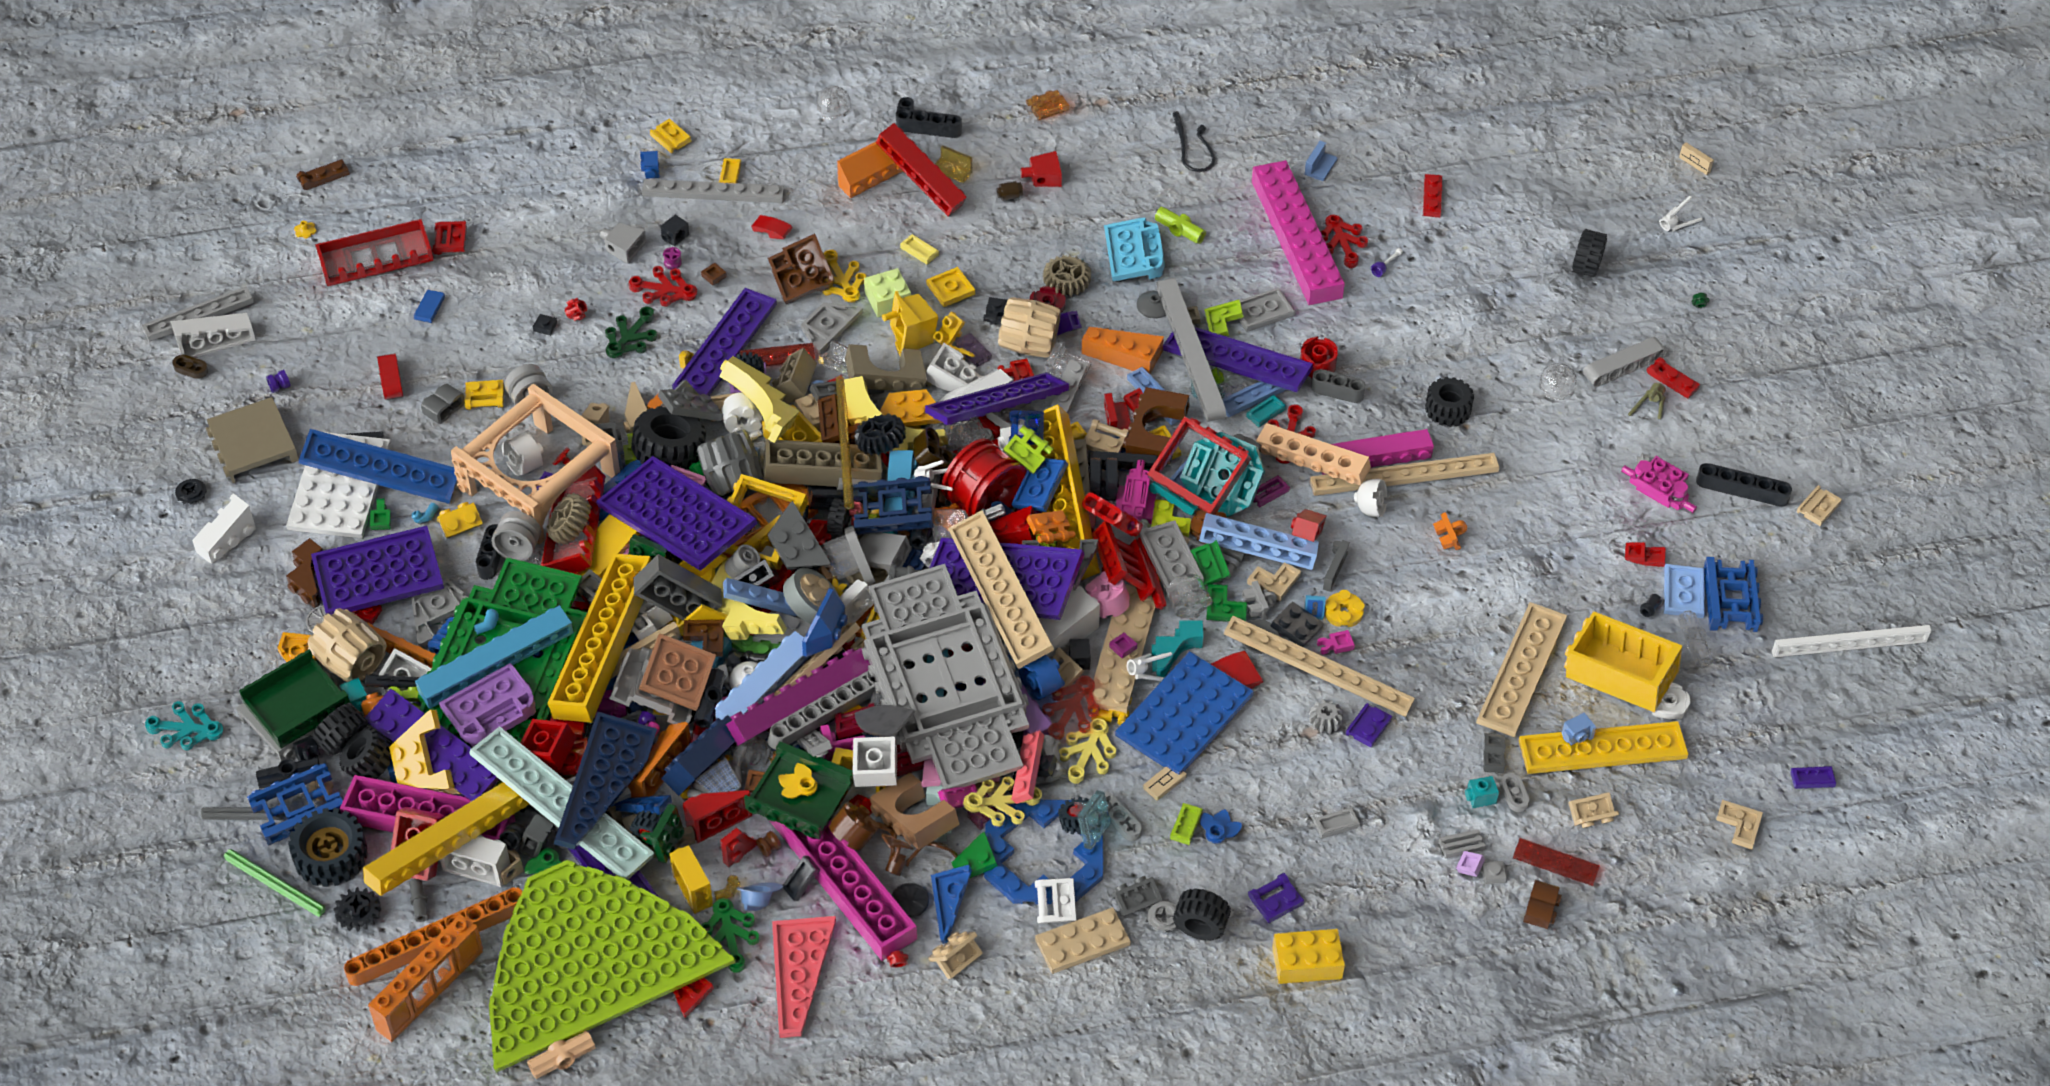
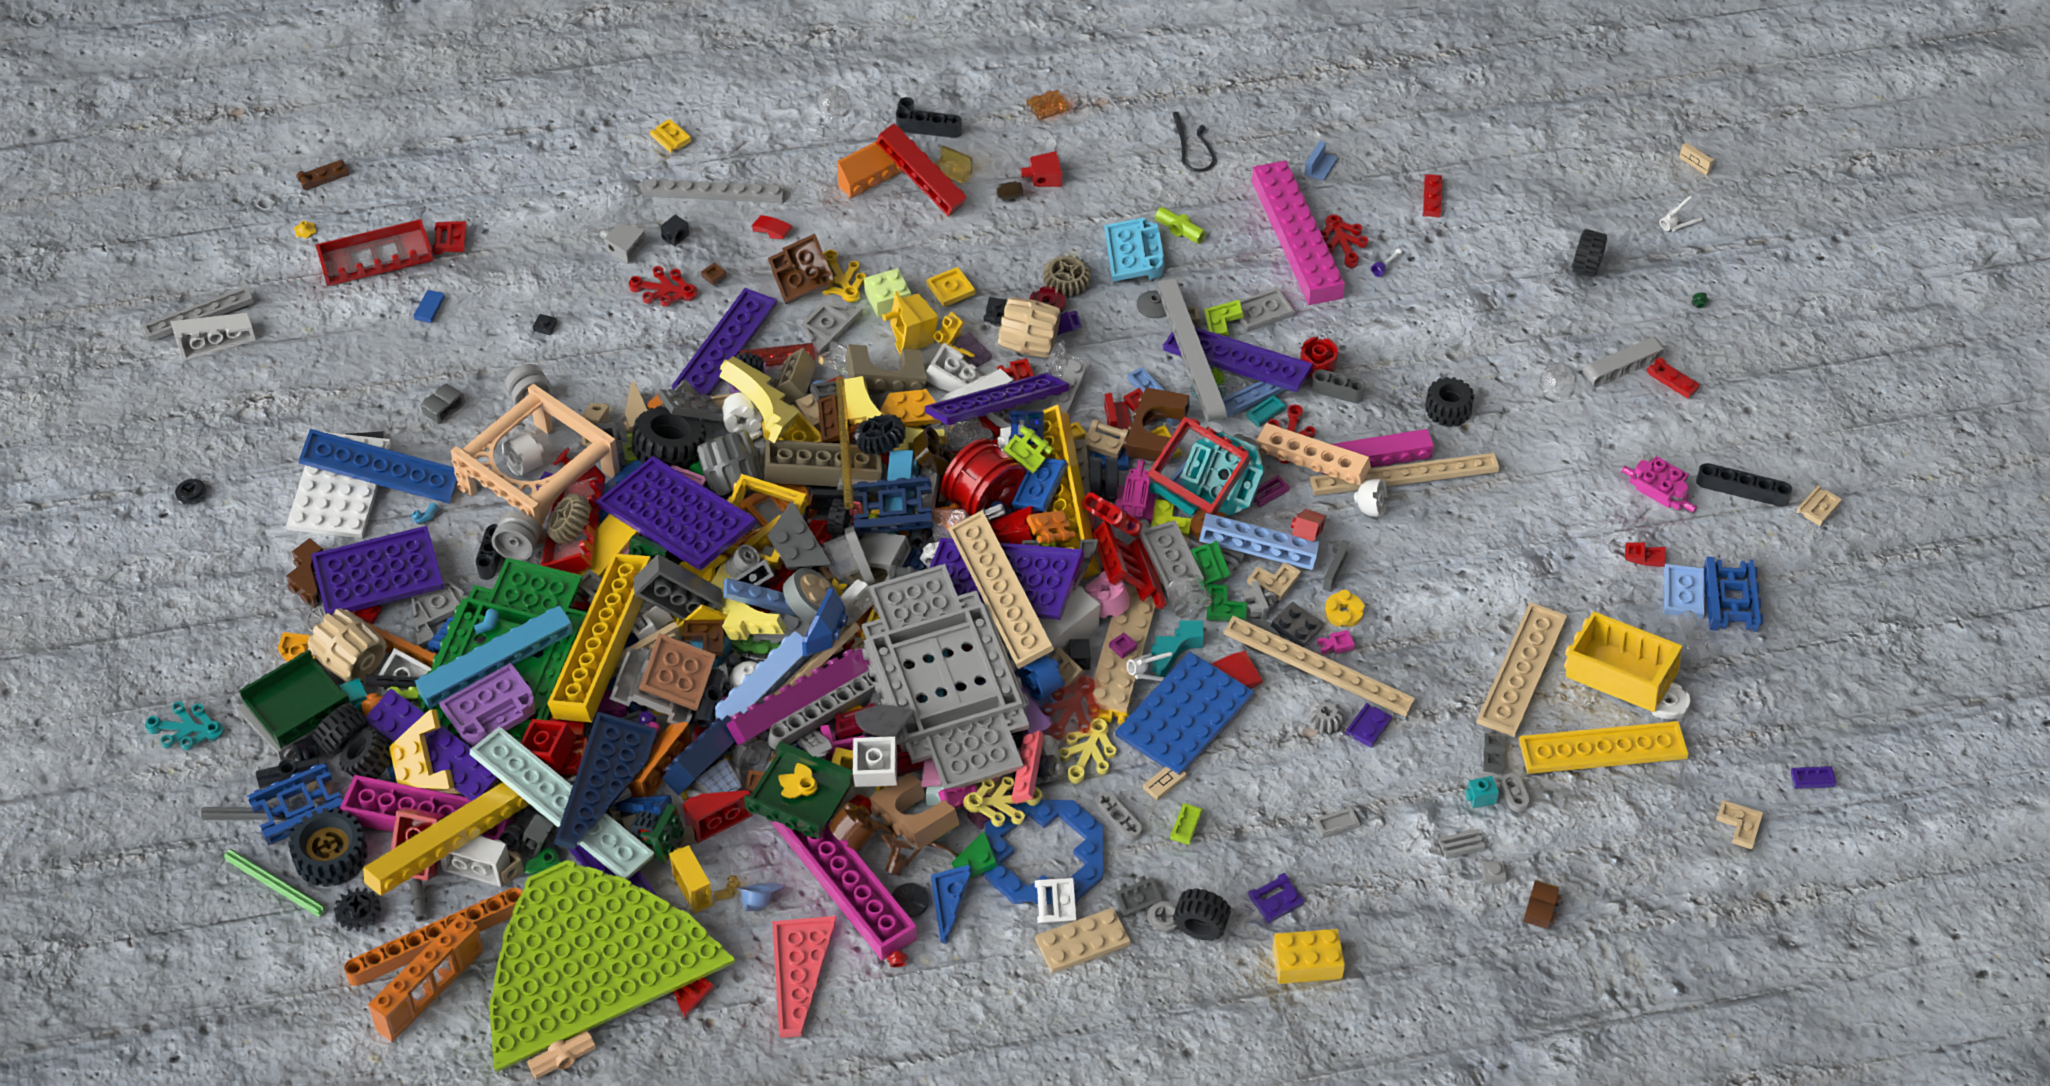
(191, 366): dark brown plate -> none
(226, 531): white wedge -> none
(250, 437): dark tan panel -> none
(278, 381): dark purple wheel -> none
(381, 517): green plate -> none
(390, 376): red beam -> none
(459, 520): yellow bracket -> none
(484, 394): yellow plate -> none
(576, 309): red gear -> none
(616, 348): dark green plant -> none
(650, 164): blue brick -> none
(672, 258): magenta wheel -> none
(684, 358): yellow tile -> none
(729, 930): green plant -> none
(730, 170): yellow tile -> none
(735, 846): red wing -> none
(768, 843): reddish brown wheel -> none
(801, 878): black tile -> none
(919, 249): light yellow tile -> none
(927, 472): white plant -> none
(956, 953): tan bracket -> none
(1086, 818): clear light blue plate -> none
(1123, 348): orange wedge -> none
(1125, 461): black beam -> none
(1220, 825): blue plate -> none
(1315, 605): slope -> none
(1454, 529): orange hips -> none
(1470, 863): lavender plate -> none
(1556, 861): clear red plate -> none
(1578, 729): medium blue brick -> none
(1592, 809): tan bracket -> none
(1648, 609): black pin -> none
(1655, 394): olive plant -> none
(1851, 641): white tile -> none

